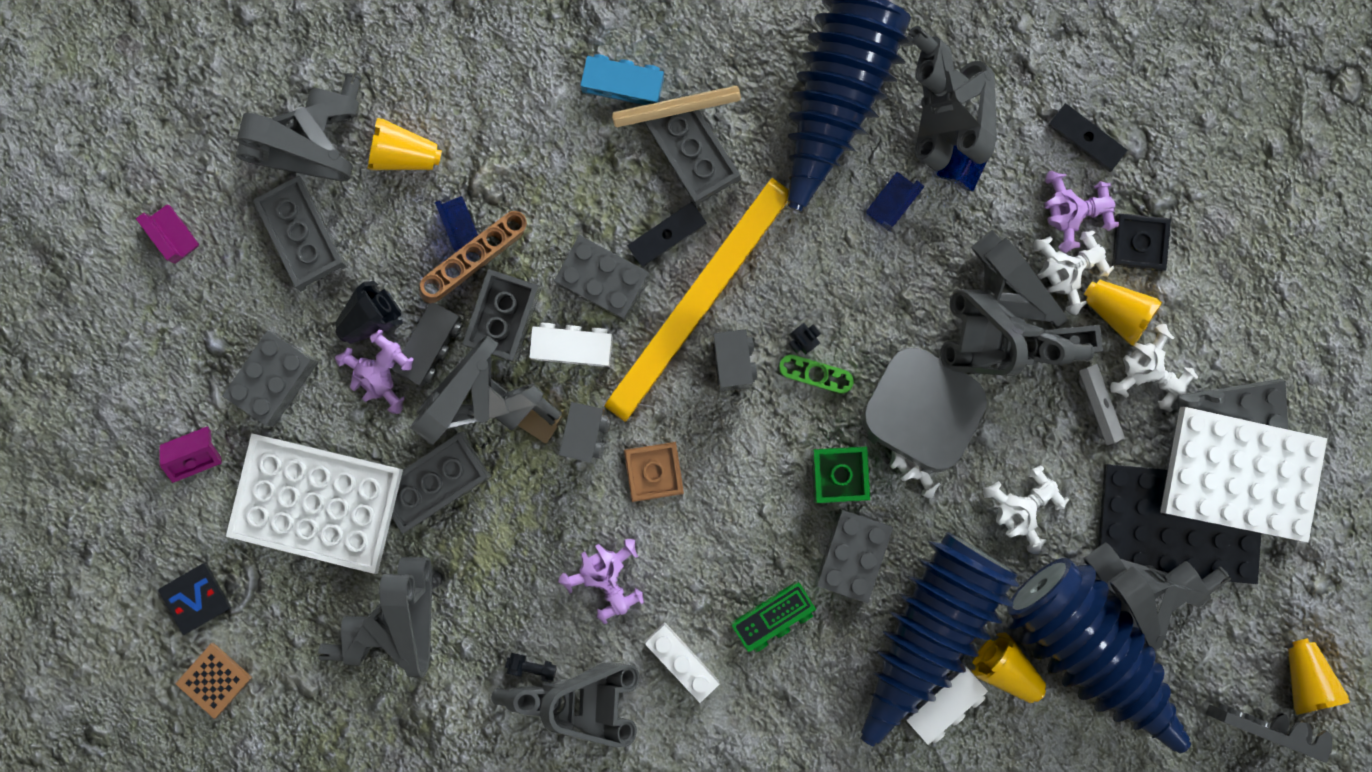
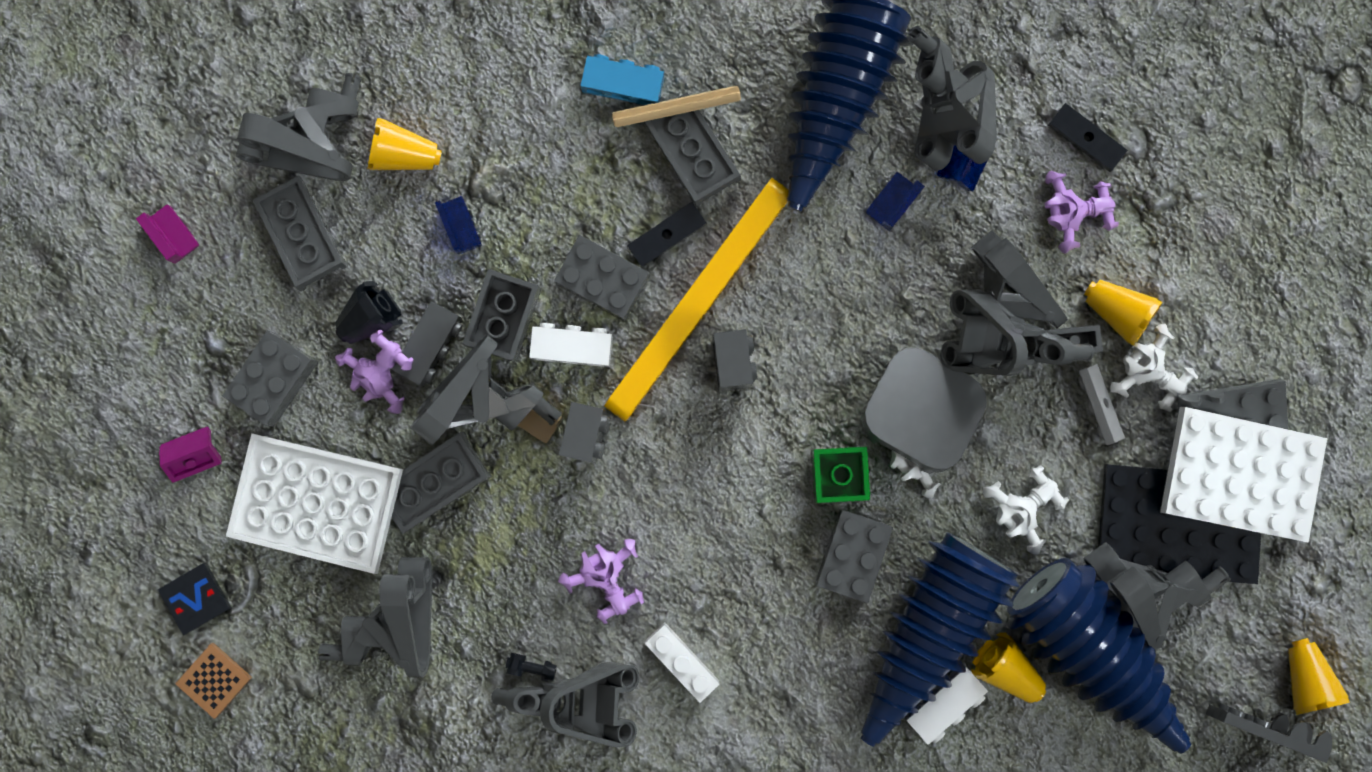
(478, 245): medium nougat beam -> none
(653, 471): medium nougat tile -> none
(773, 617): brick -> none
(804, 338): black gear -> none
(837, 372): bright green beam -> none
(1066, 271): white piece -> none
(1141, 242): black tile -> none

